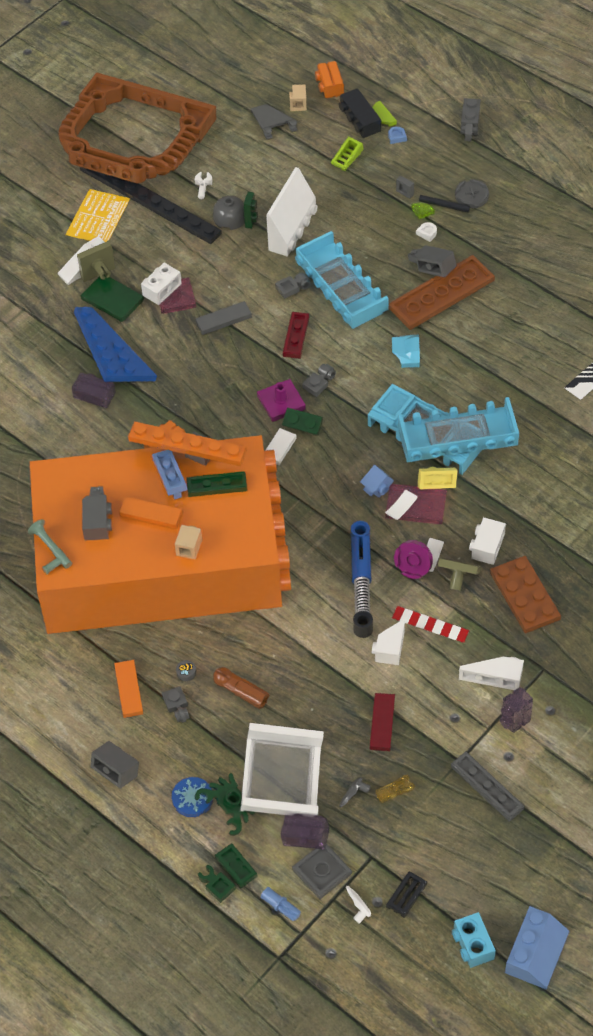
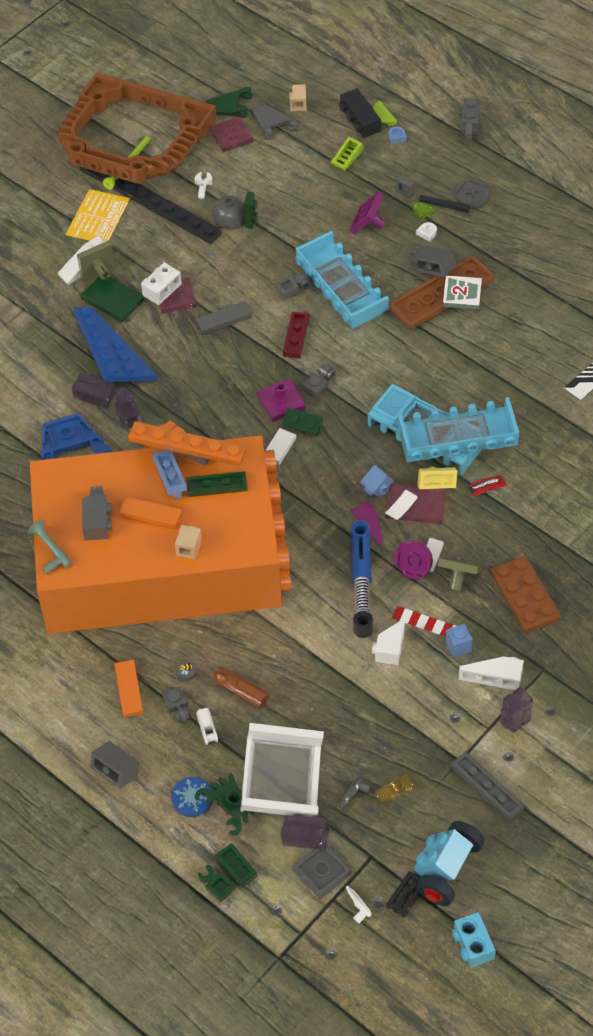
(68, 435): none -> blue wing
(108, 182): none -> lime bar
(126, 408): none -> clear purple brick
(206, 725): none -> white bar
(228, 103): none -> dark green flag
(231, 134): none -> clear pink tile
(280, 904): medium blue axle -> none
(290, 214): white slope -> none
(330, 79): orange brick -> none
(367, 214): none -> magenta tile
(367, 513): none -> magenta sticker
(382, 722): dark red tile -> none
(407, 350): medium azure slope -> none
(443, 859): none -> brick
(459, 640): none -> medium blue brick
(462, 292): none -> tile
(486, 485): none -> sticker
(488, 540): white brick -> none
(537, 948): medium blue slope -> none

